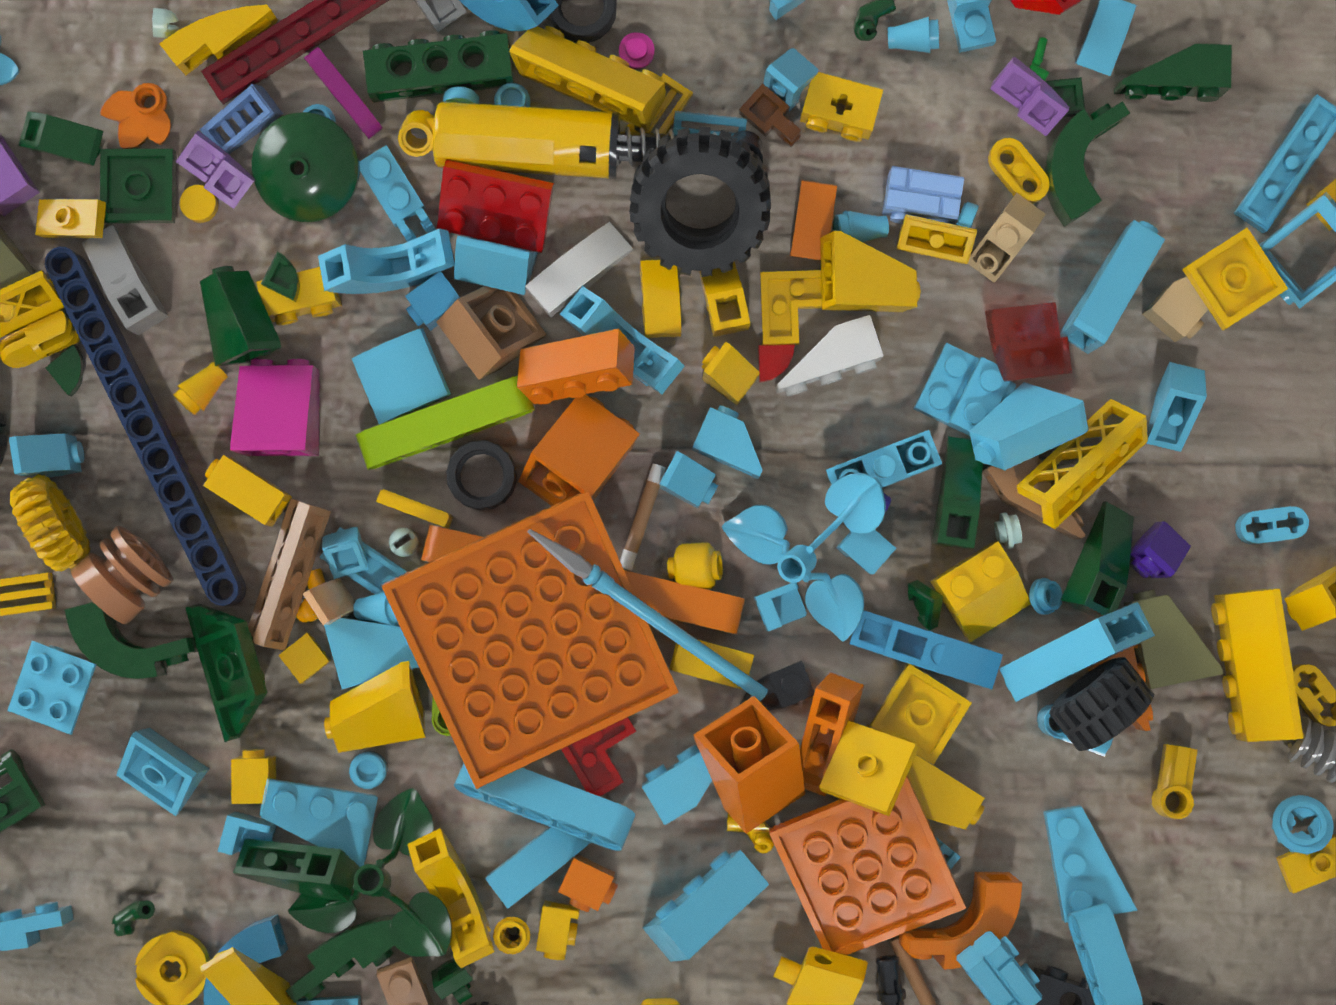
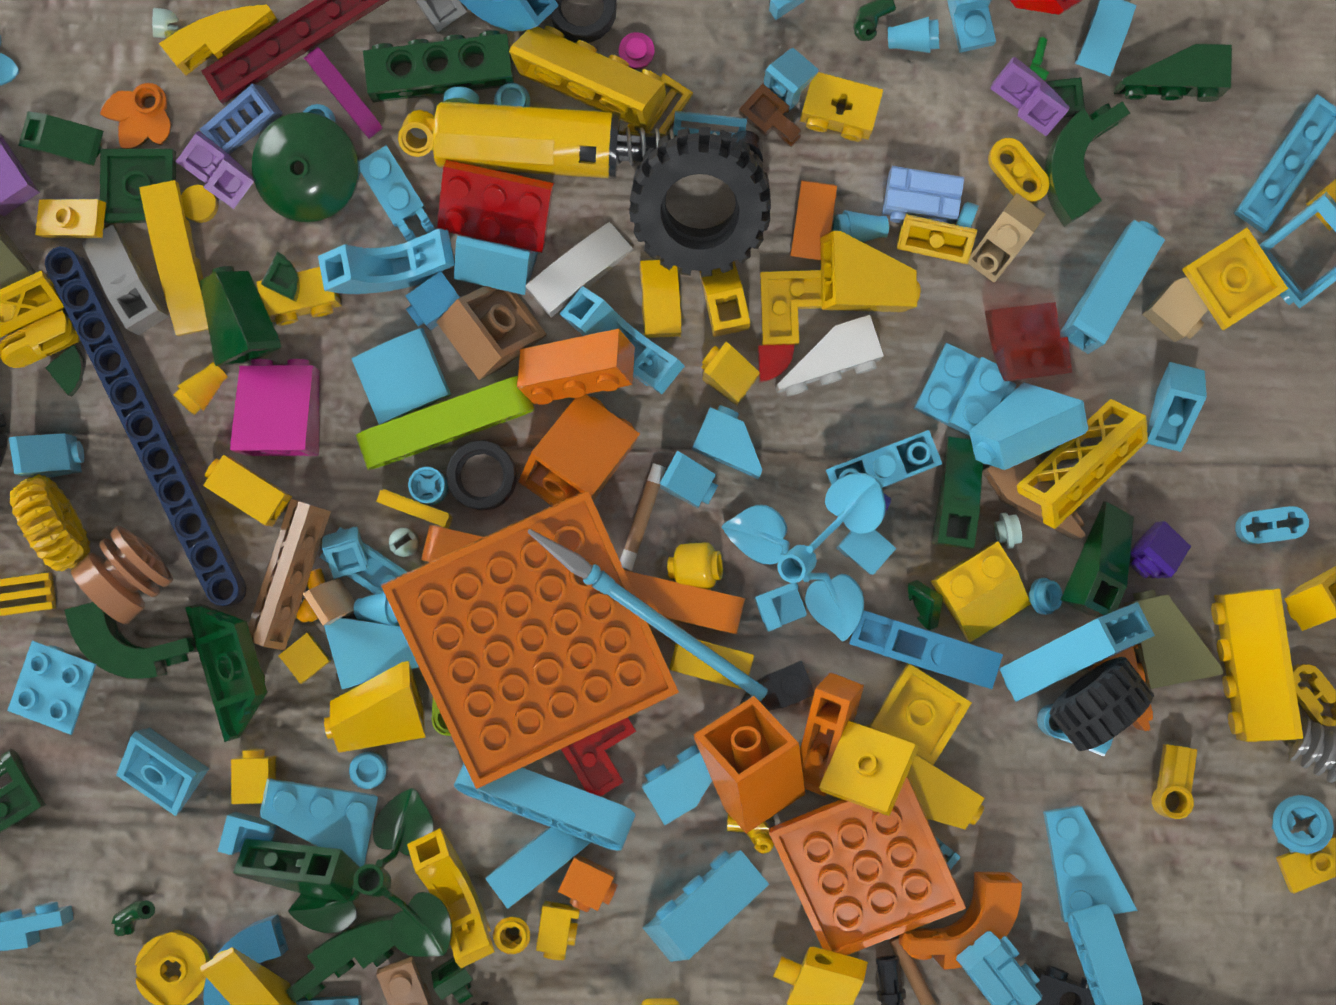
(175, 256): none -> yellow slope
(422, 486): none -> medium azure wheel

